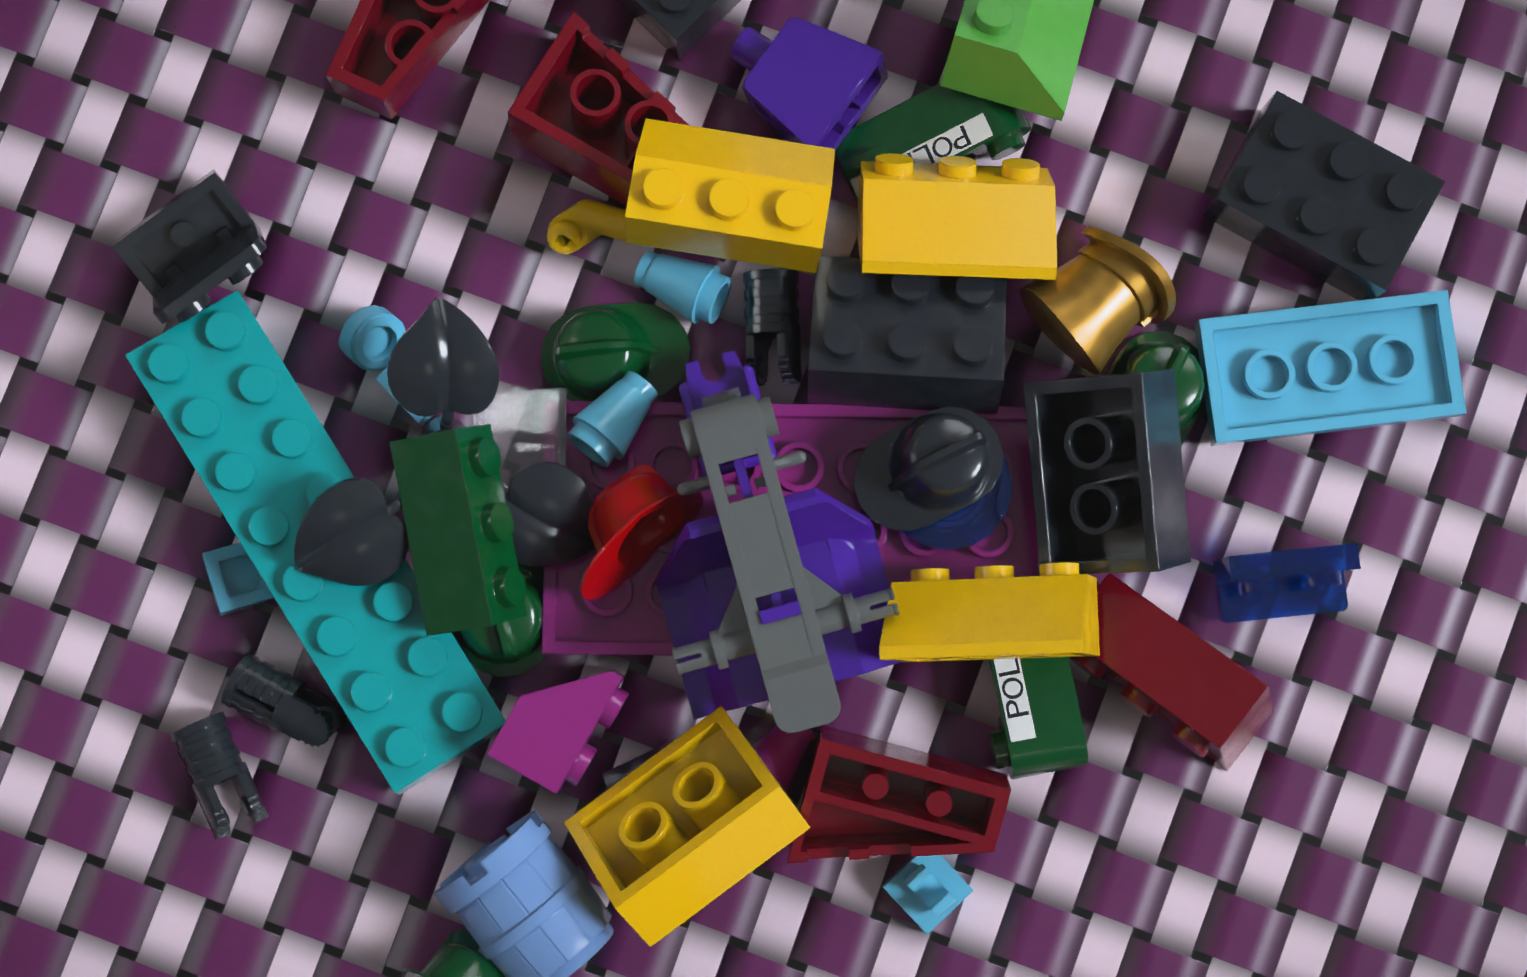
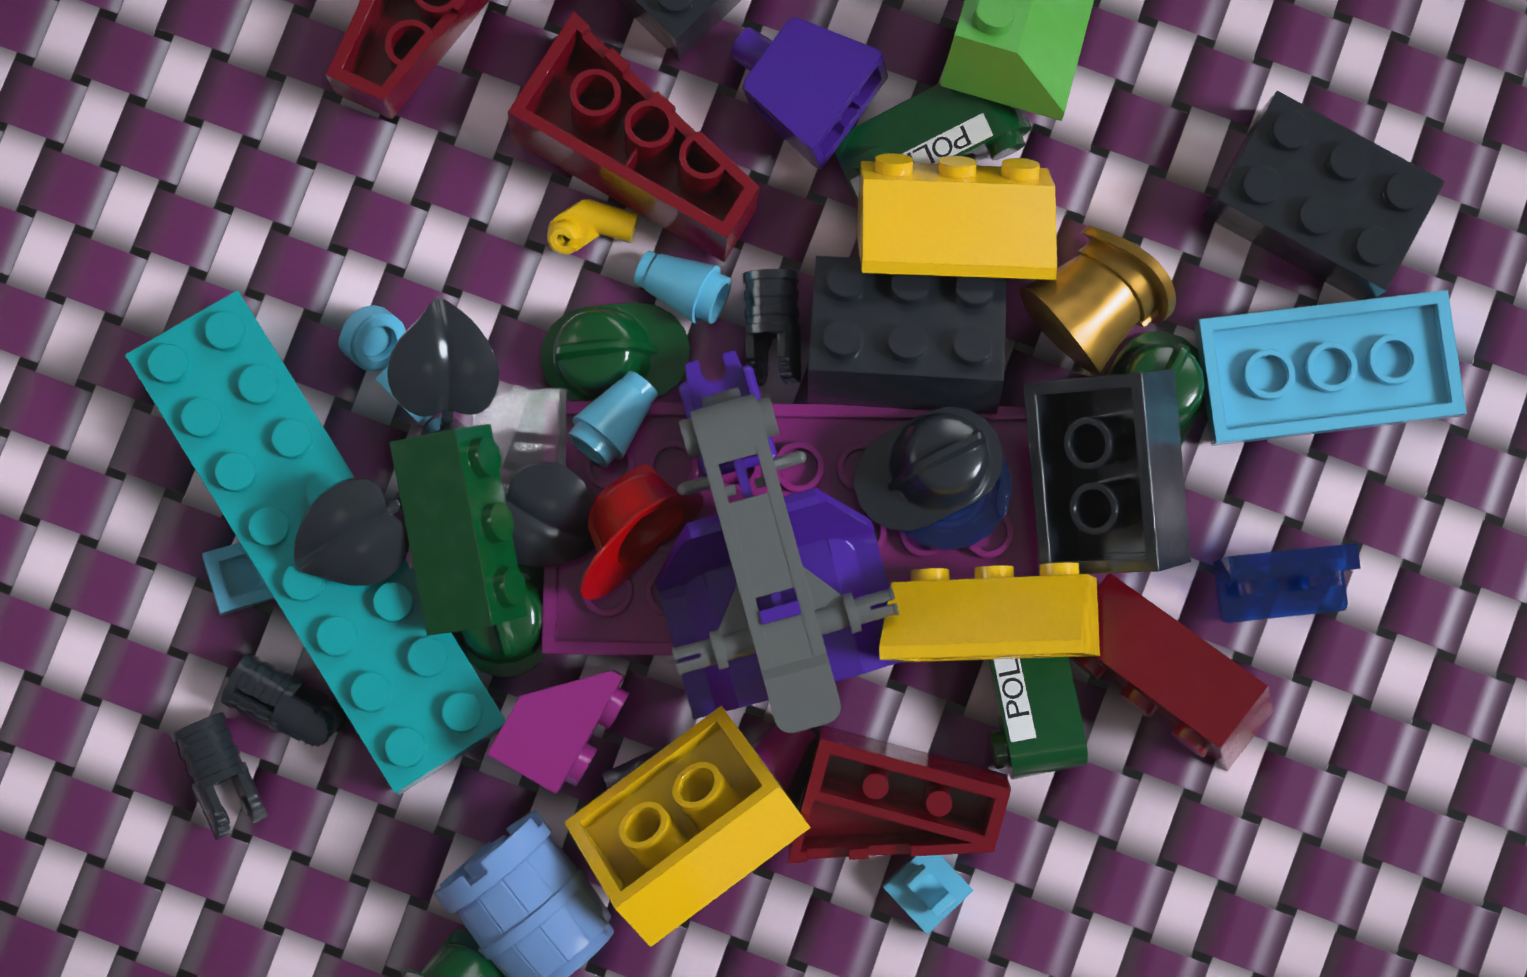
(192, 248): black bracket -> none
(729, 195): yellow slope -> none

